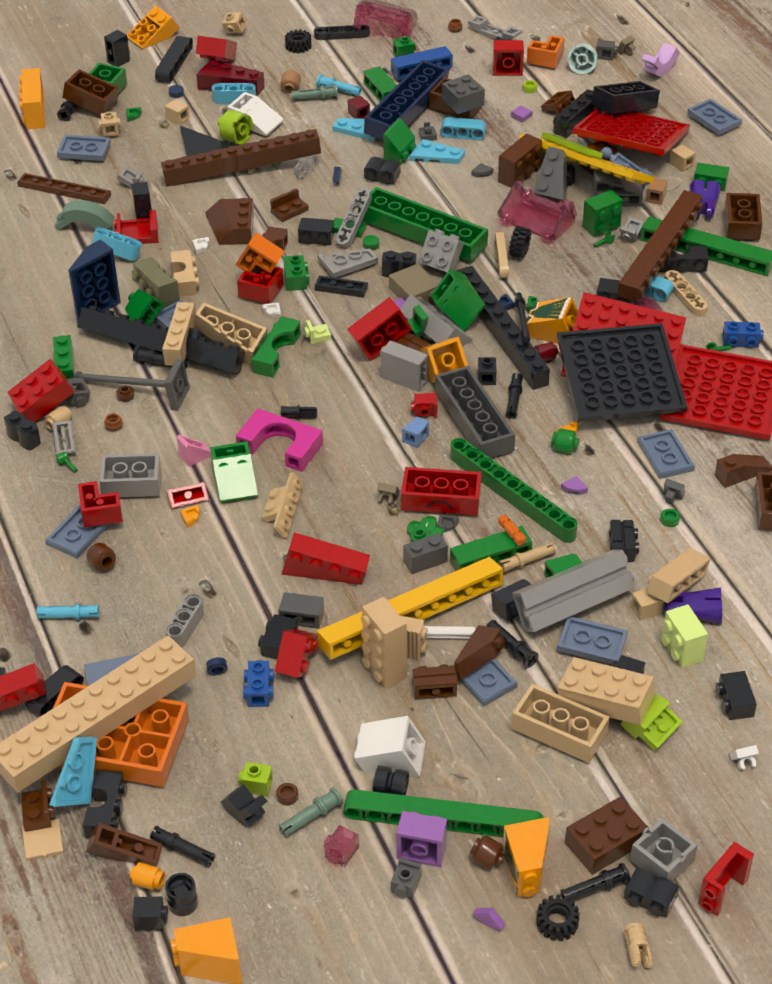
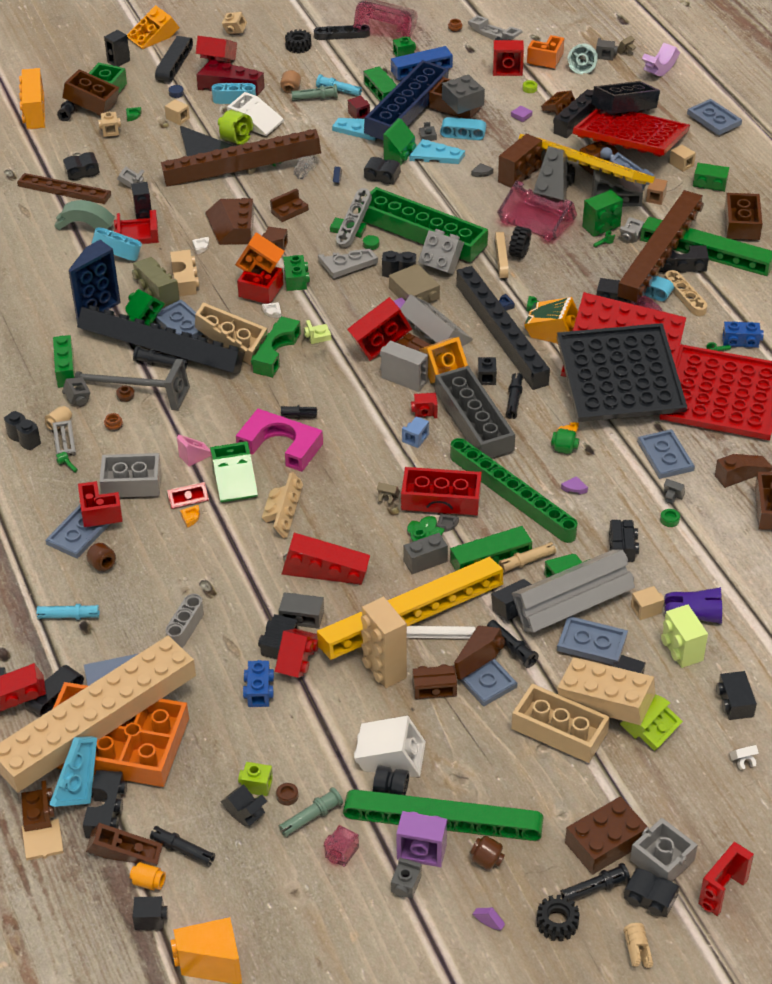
(41, 391): red brick -> none
(81, 166): none -> black brick
(83, 147): sand blue plate -> none
(176, 338): tan arch -> none
(181, 894): black wheel -> none
(216, 666): dark blue tile -> none
(316, 231): black brick -> none
(341, 286): black tile -> none
(415, 637): tan brick -> none
(418, 321): green slope -> none
(458, 299): green slope -> none
(512, 530): orange axle -> none
(520, 303): black bar -> none
(525, 854): light orange slope -> none
(547, 351): dark red brick -> none
(572, 145): lime tile -> none
(678, 575): tan brick -> none
(710, 195): dark purple piece -> none

